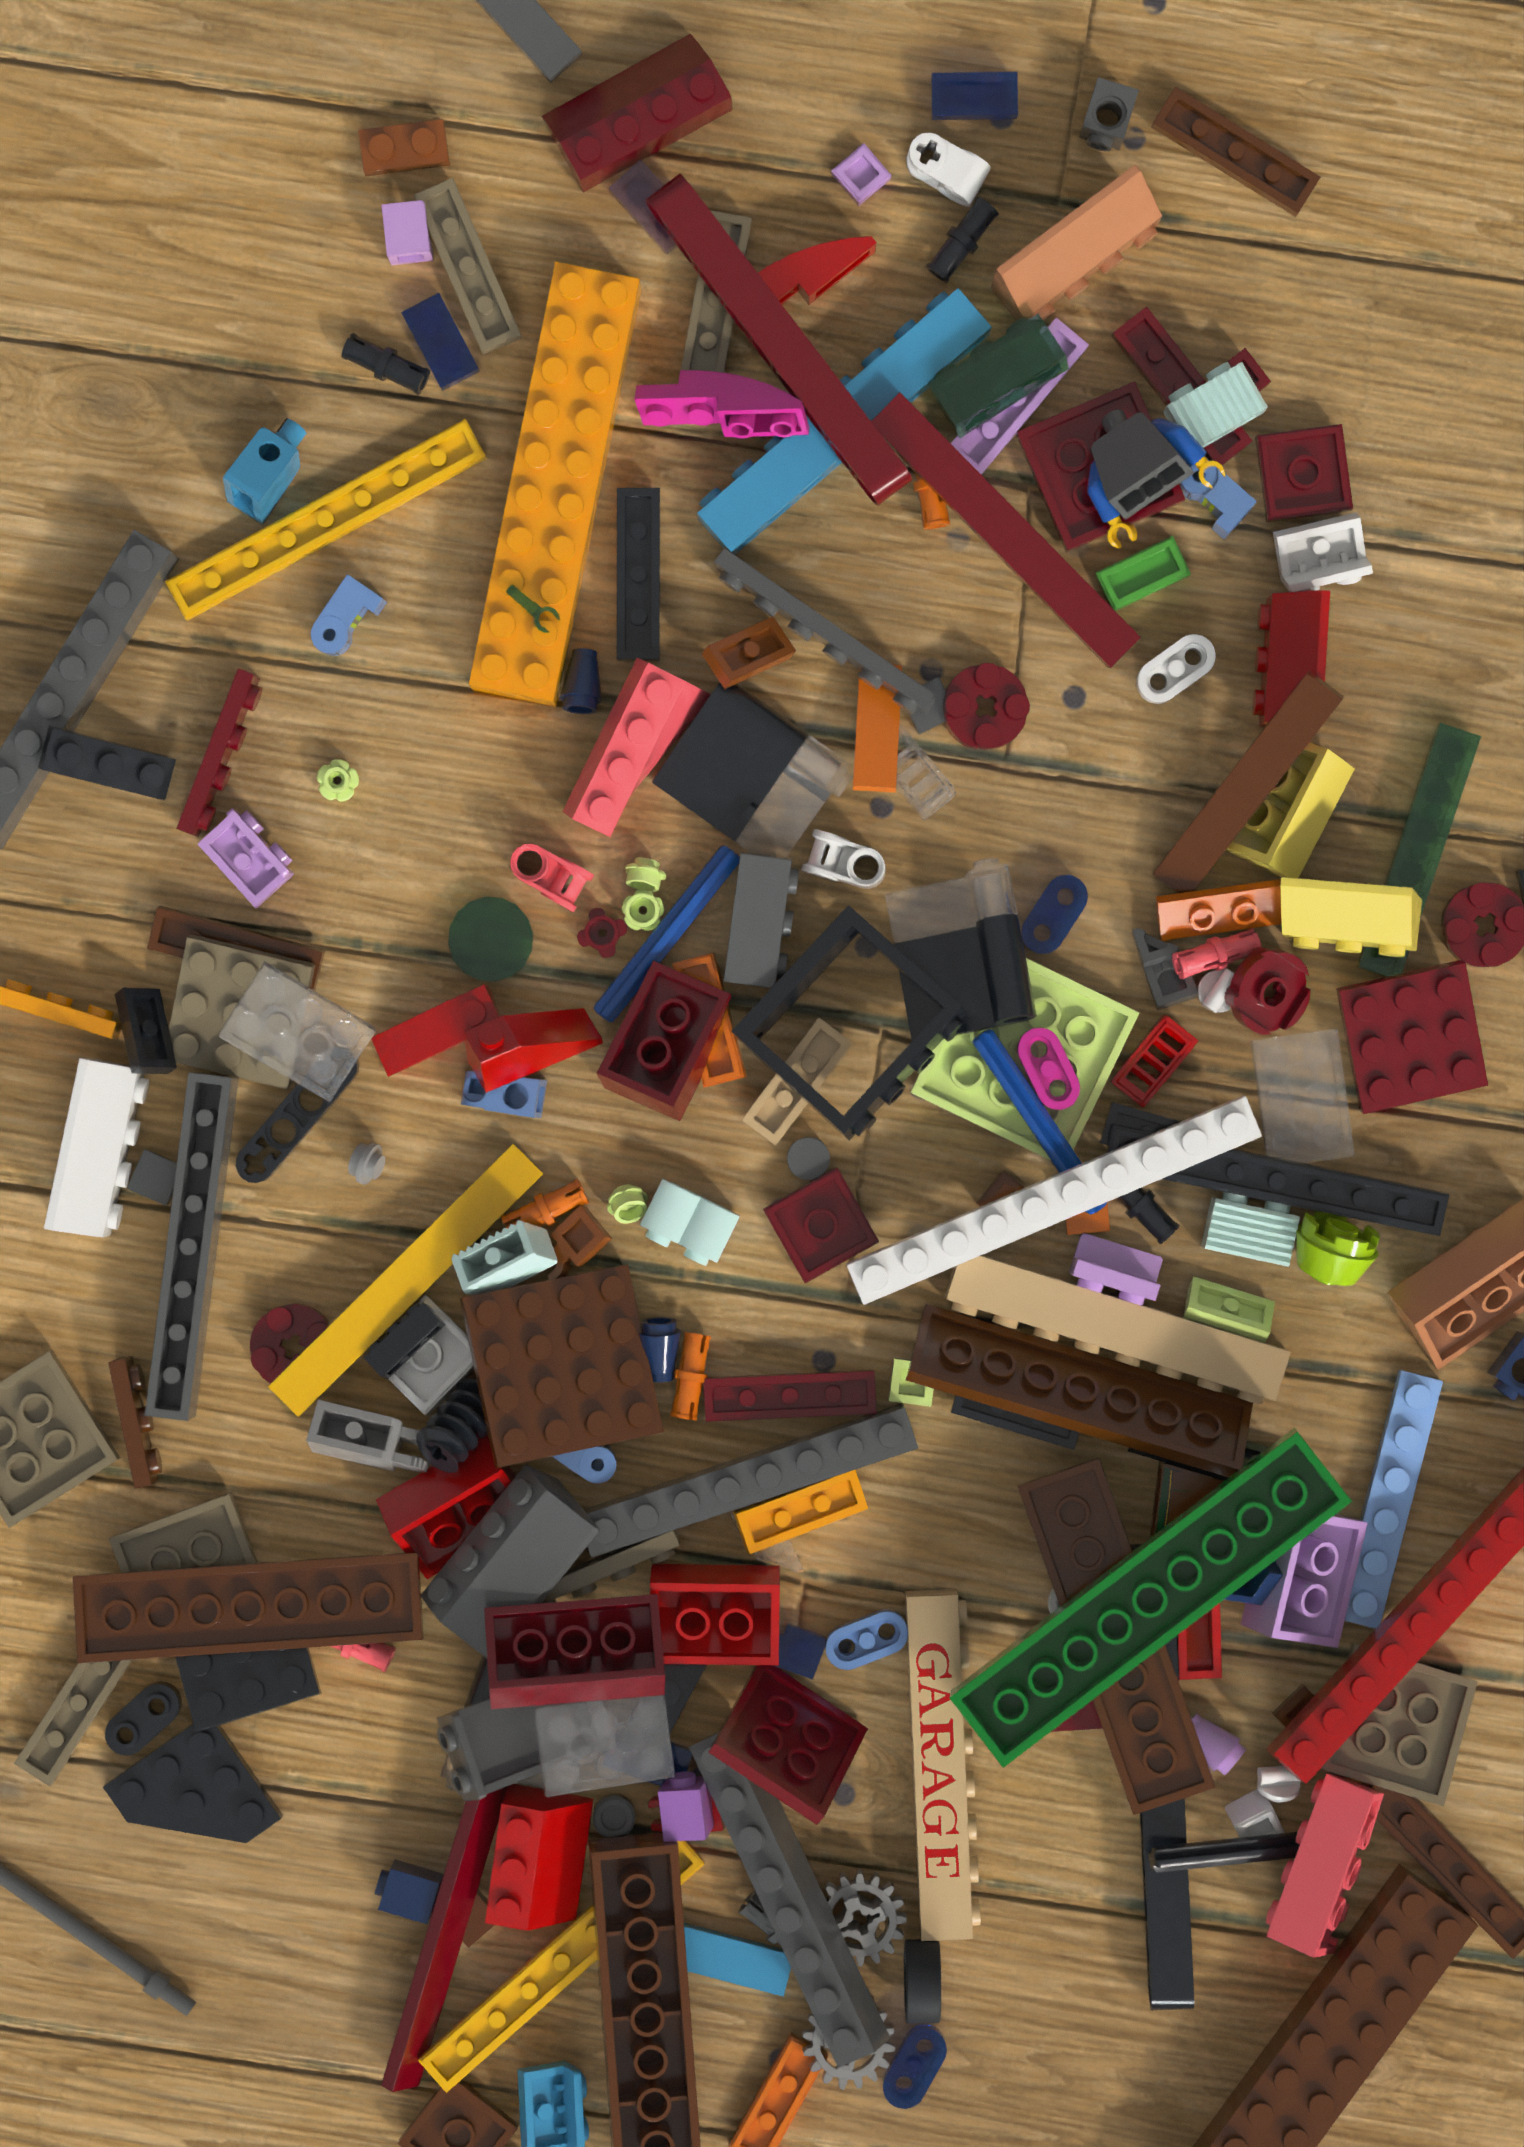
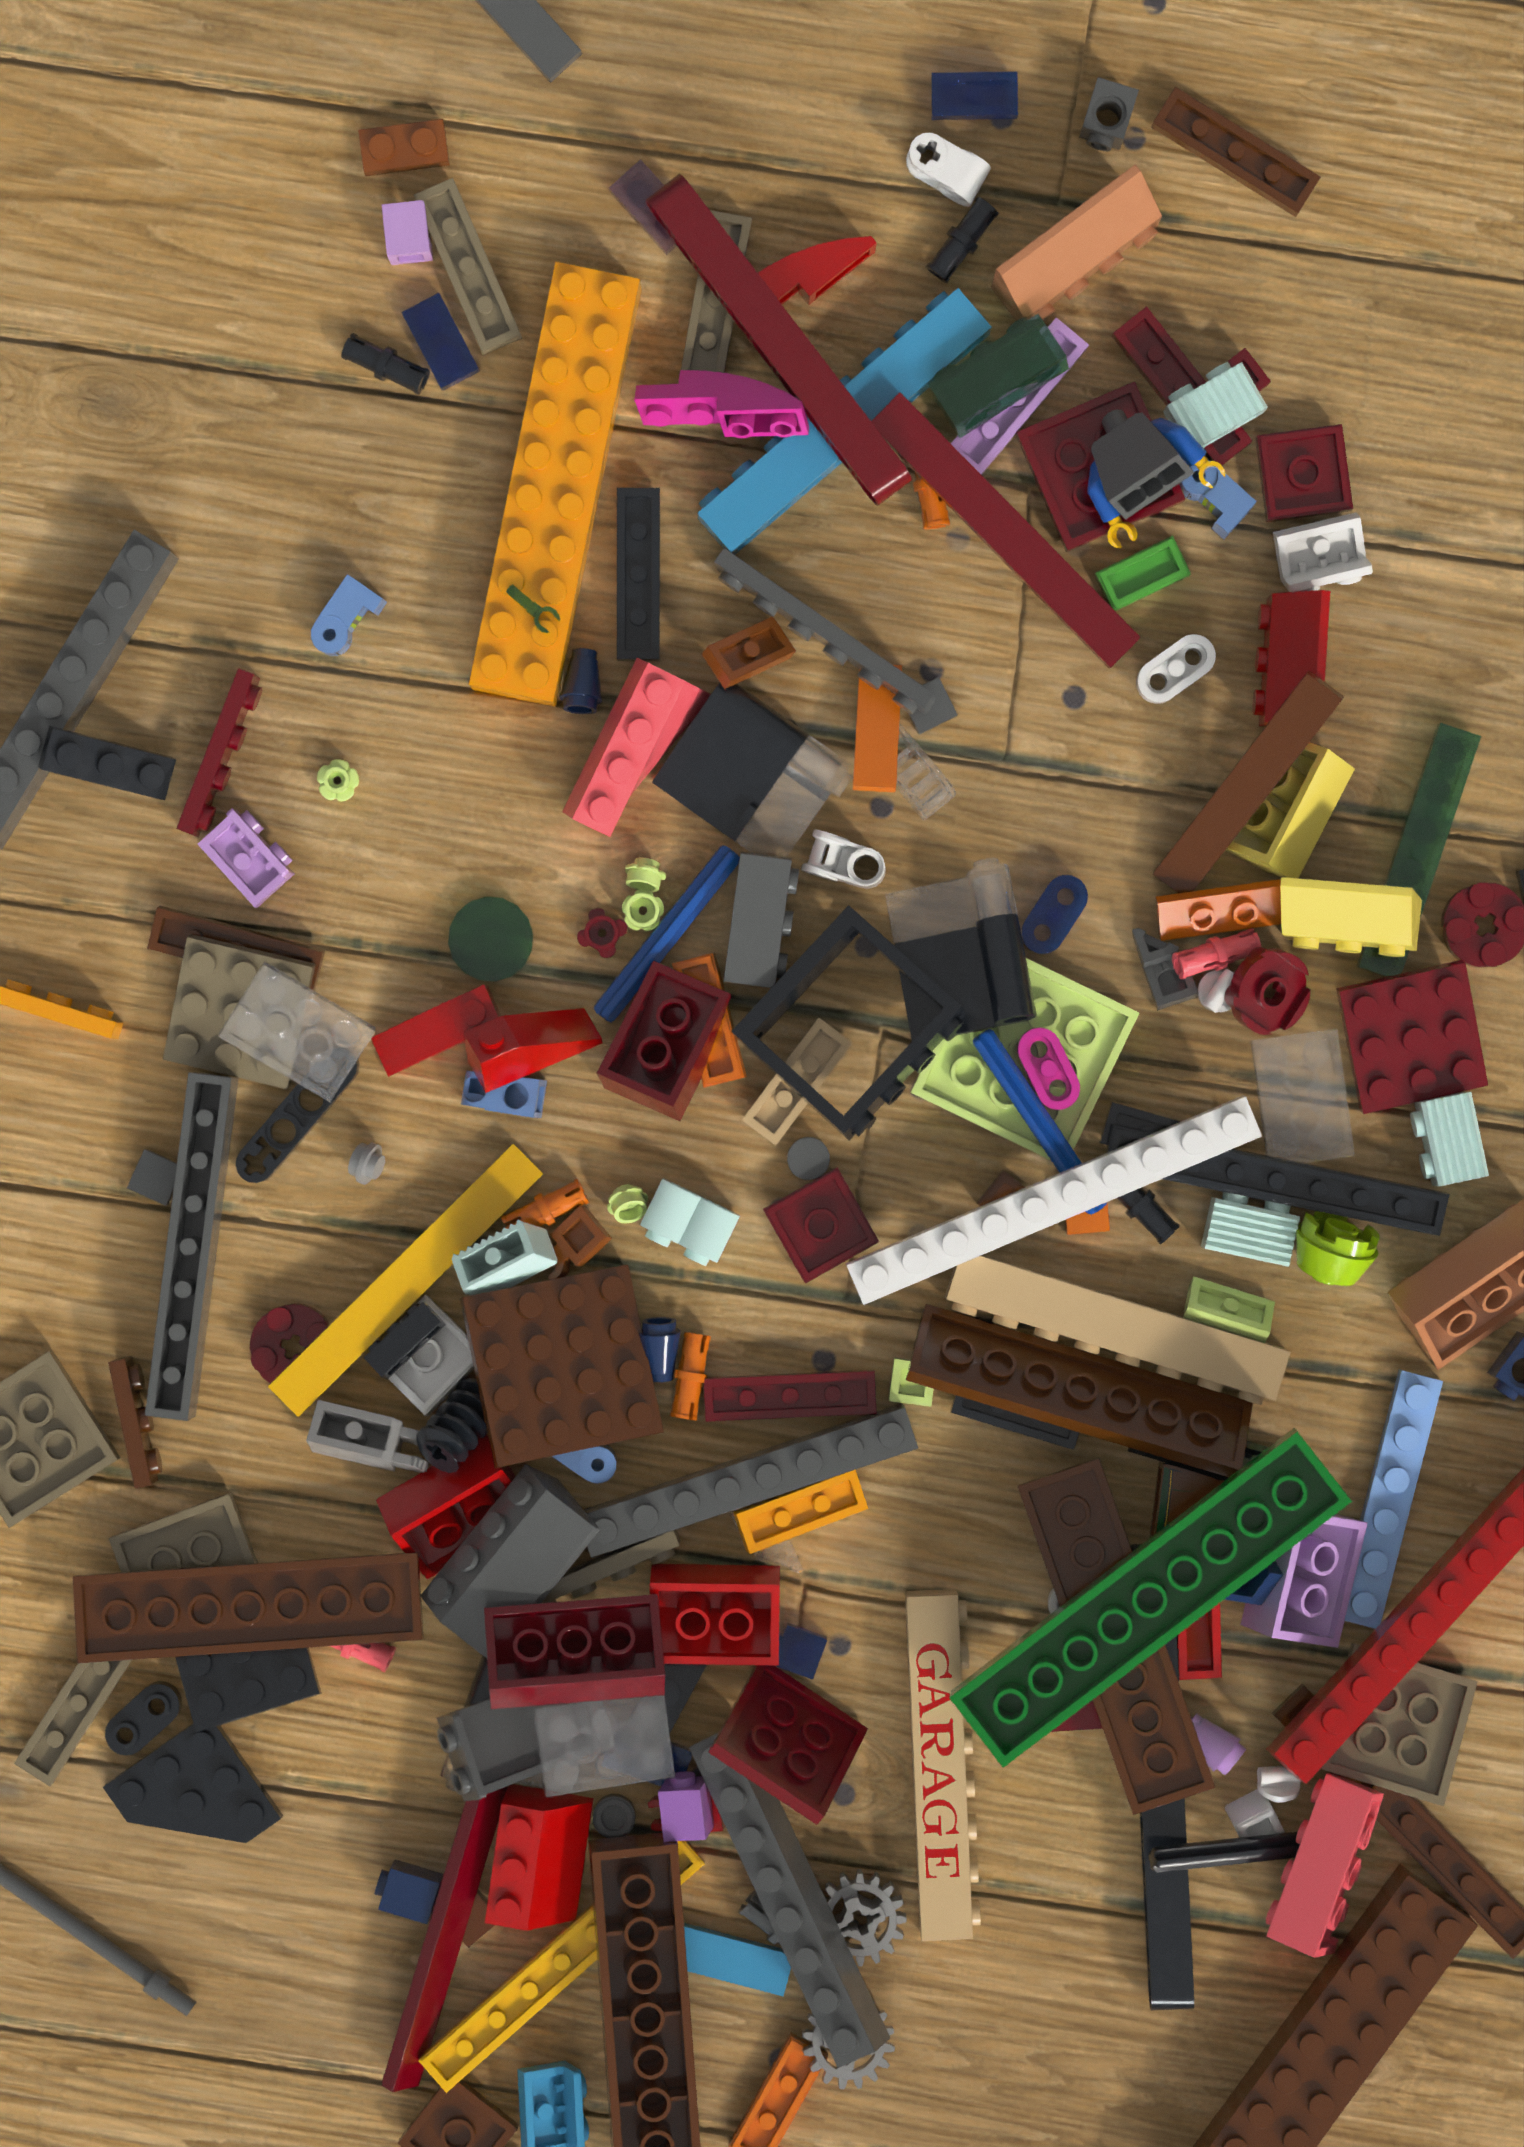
(96, 1149): white slope -> none
(145, 1031): black plate -> none
(264, 470): dark azure torso -> none
(325, 519): yellow tile -> none
(553, 876): coral piece -> none
(638, 112): dark red slope -> none
(861, 174): lavender tile -> none
(867, 1640): medium blue plate -> none
(916, 2065): clear blue plate -> none
(922, 1981): black tyre -> none
(960, 706): dark red plate -> none
(1116, 1266): lavender bracket -> none
(1176, 1057): red slope -> none
(1449, 1139): none -> light aqua brick

